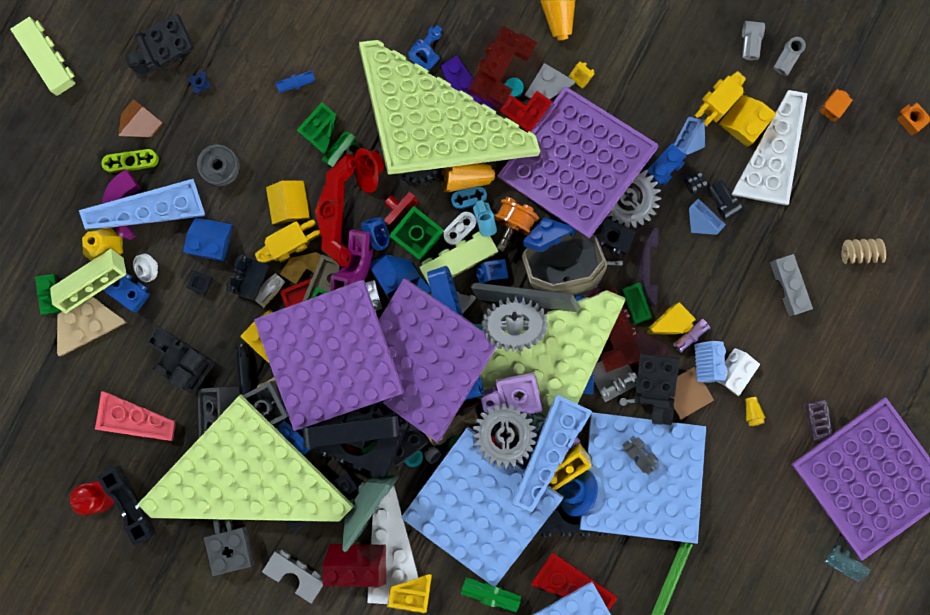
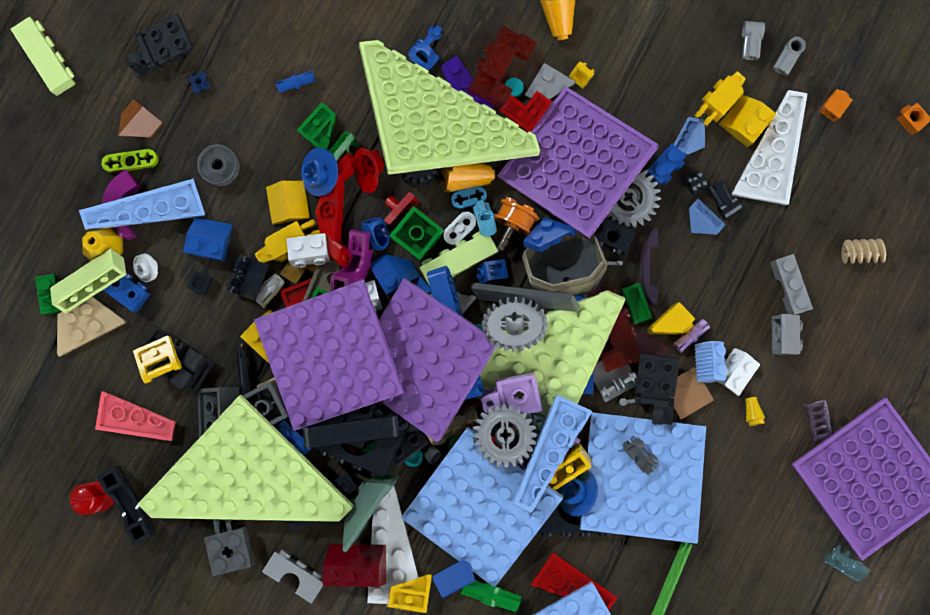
(155, 353): none -> yellow plate
(307, 250): none -> white bracket
(319, 172): none -> blue piece
(454, 578): none -> blue slope
(786, 334): none -> light grey slope

